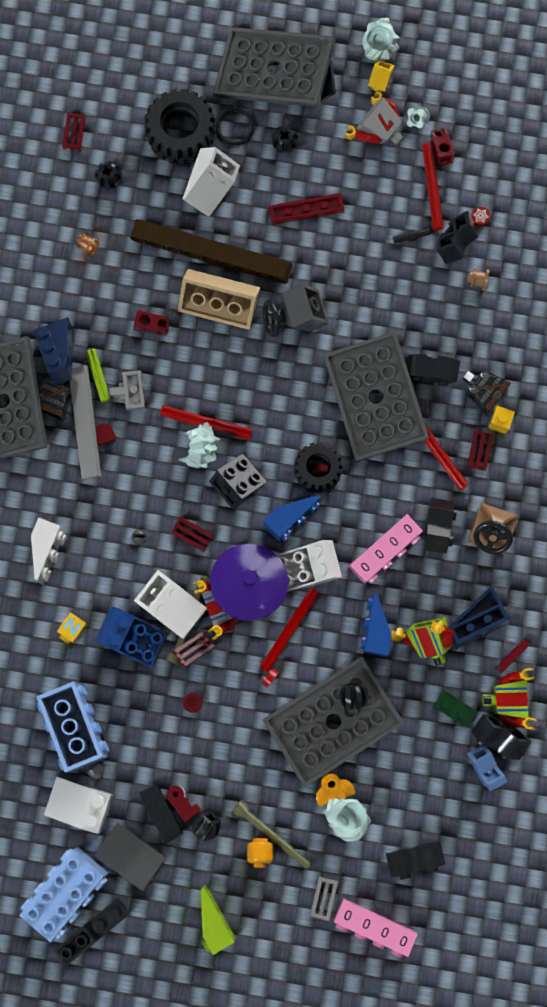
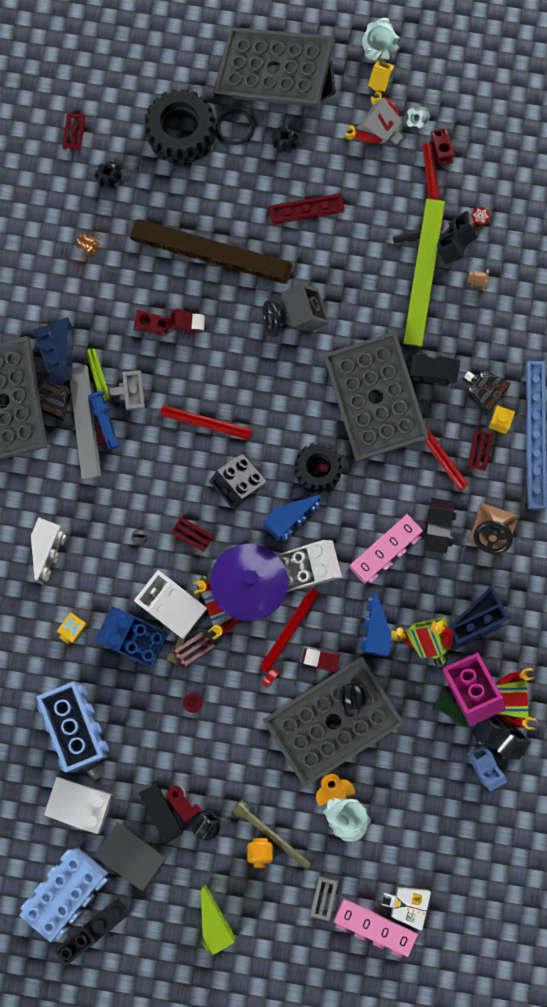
(101, 411): none -> blue pin
(186, 321): none -> dark red leg
(201, 447): light aqua hair -> none
(210, 179): white slope -> none
(218, 299): tan slope -> none
(320, 660): none -> dark red leg
(408, 905): none -> white torso
(415, 859): black brick -> none
(424, 273): none -> lime tile
(474, 689): none -> dark pink brick
(512, 656): dark red tile -> none
(536, 436): none -> medium blue tile

